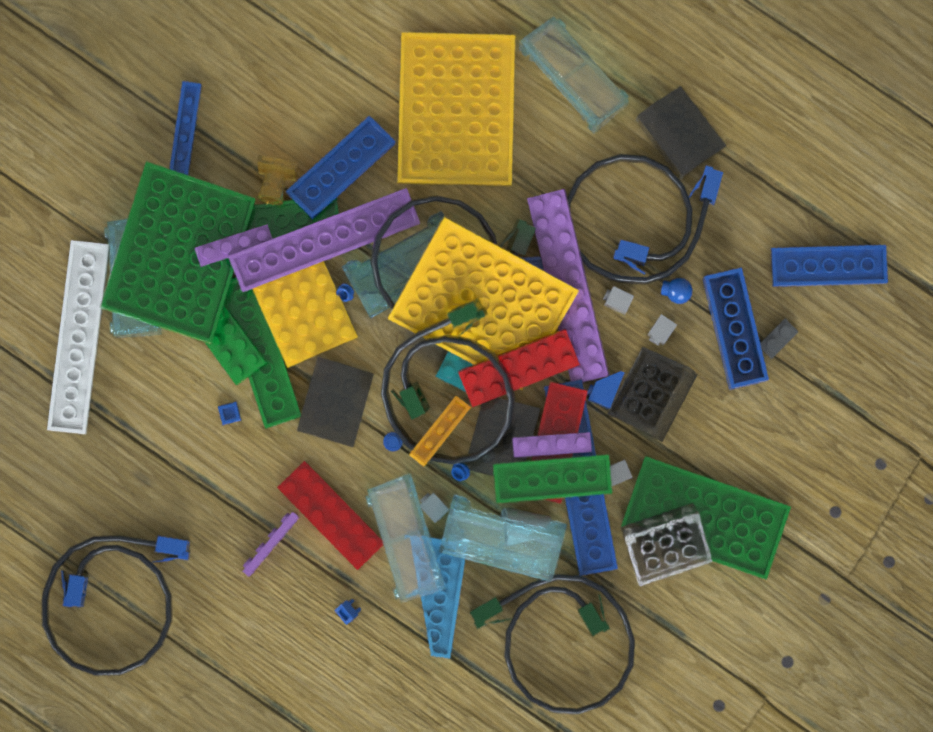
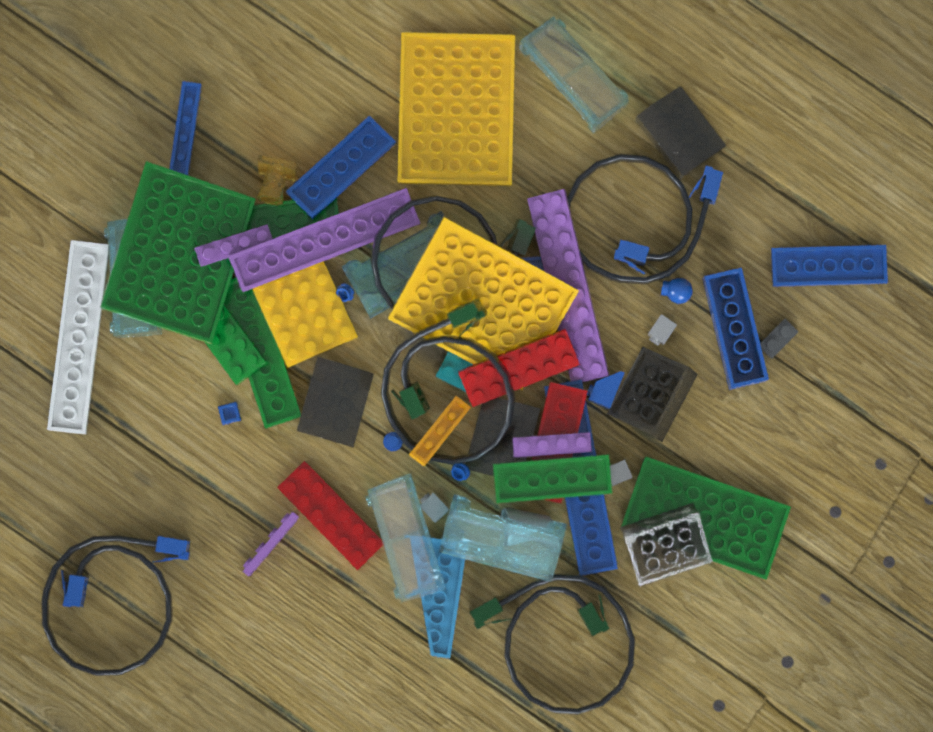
(347, 612): blue tile -> none
(618, 300): light grey brick -> none

